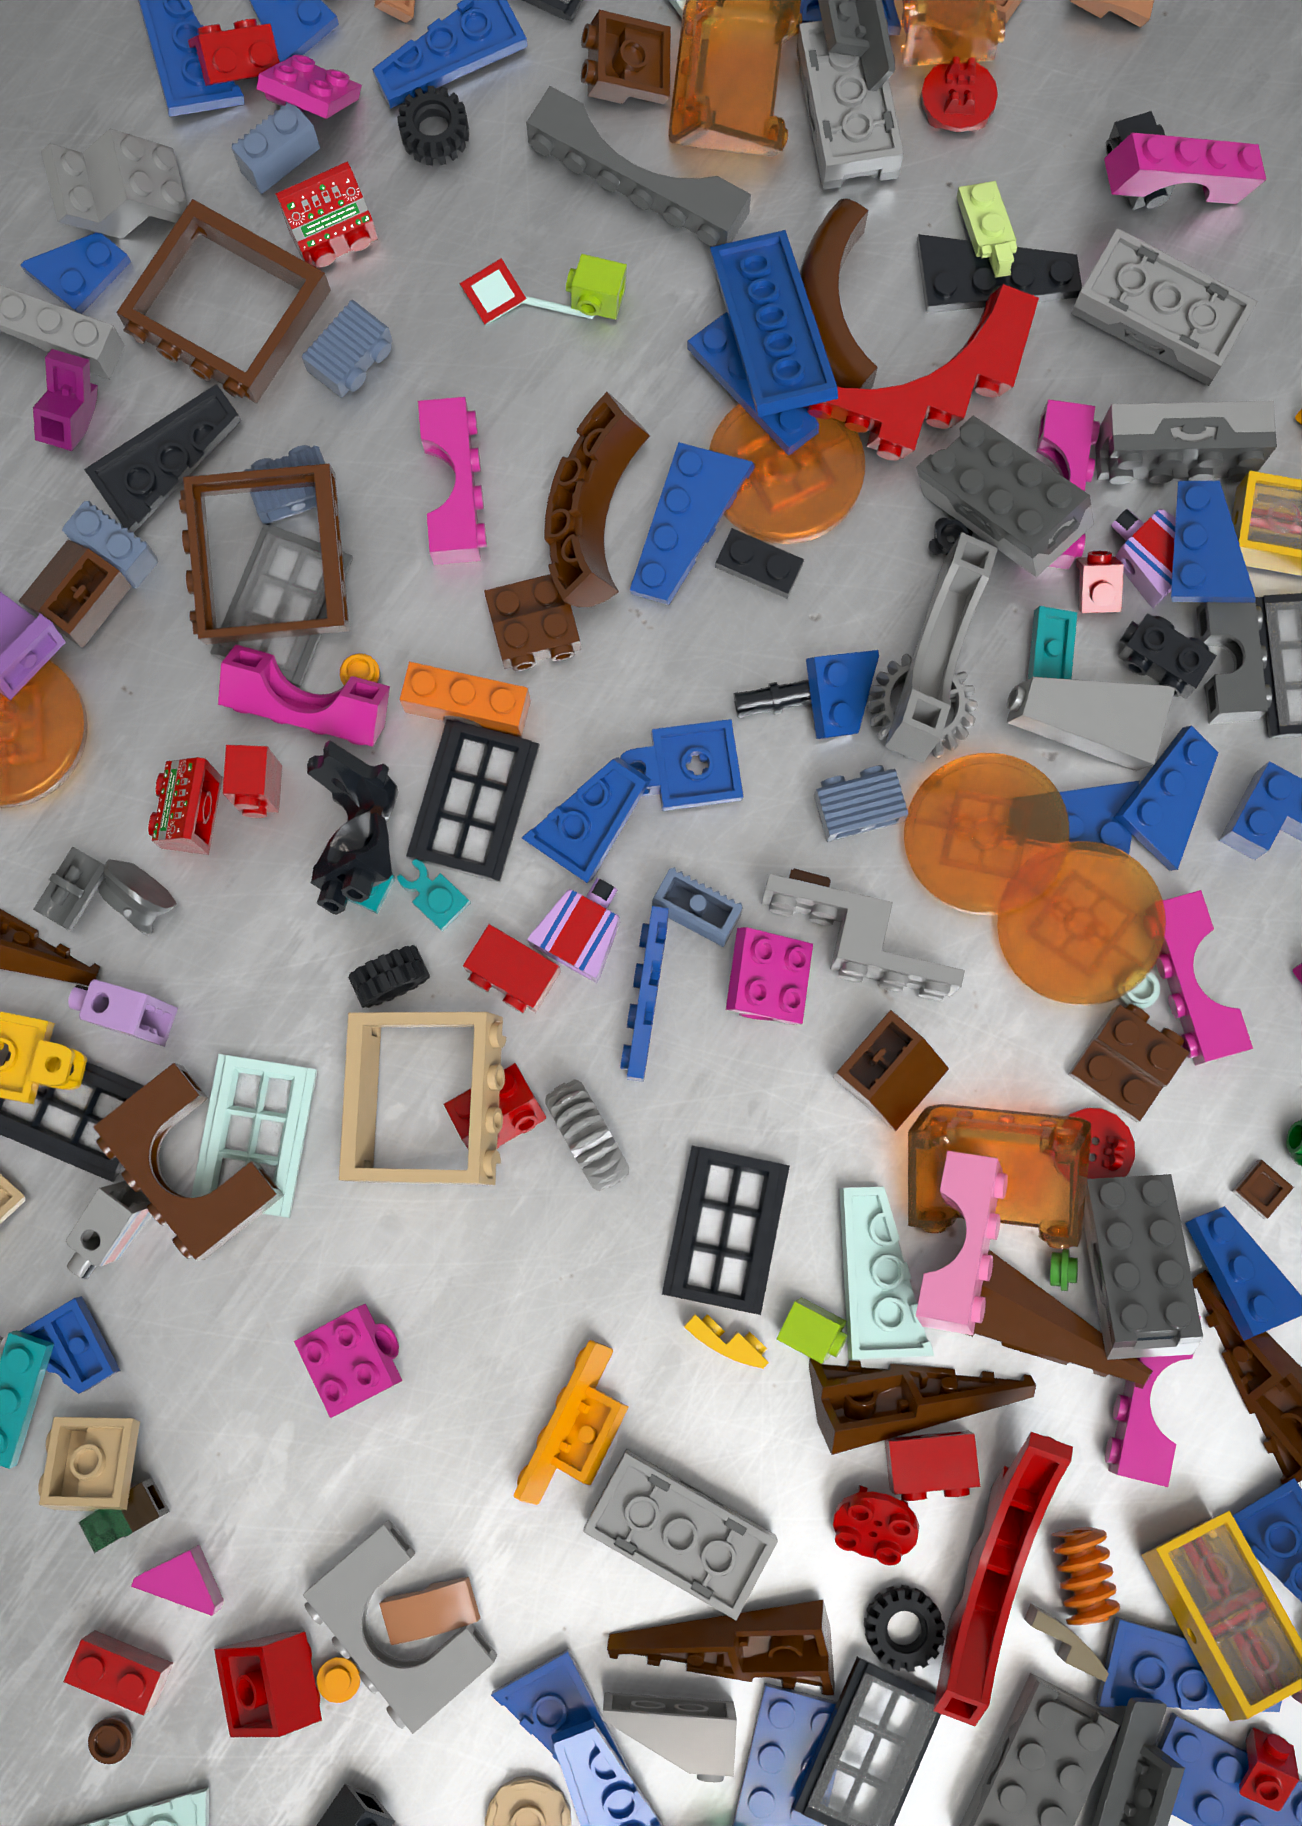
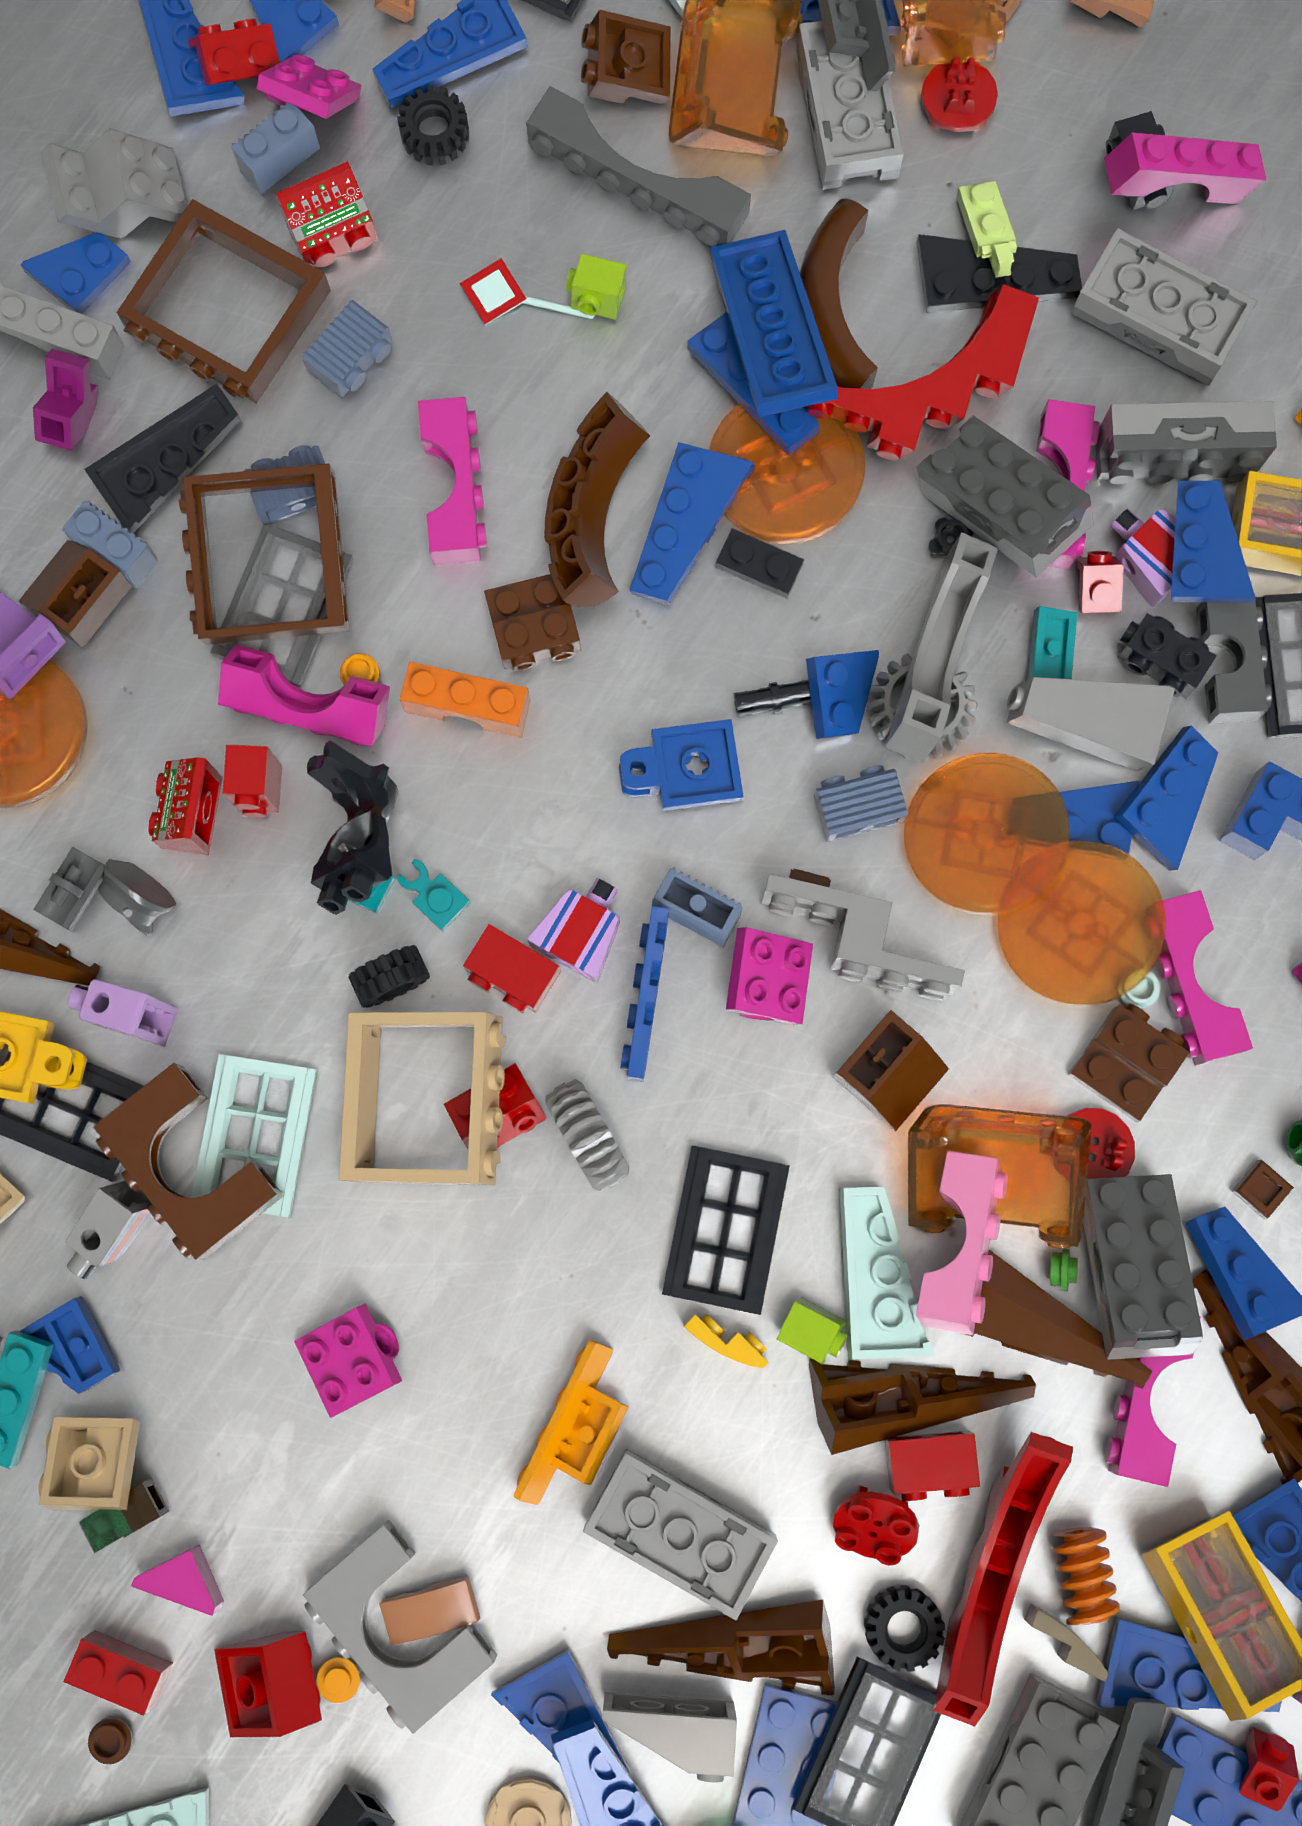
(473, 800): black piece -> none
(590, 820): blue wing -> none

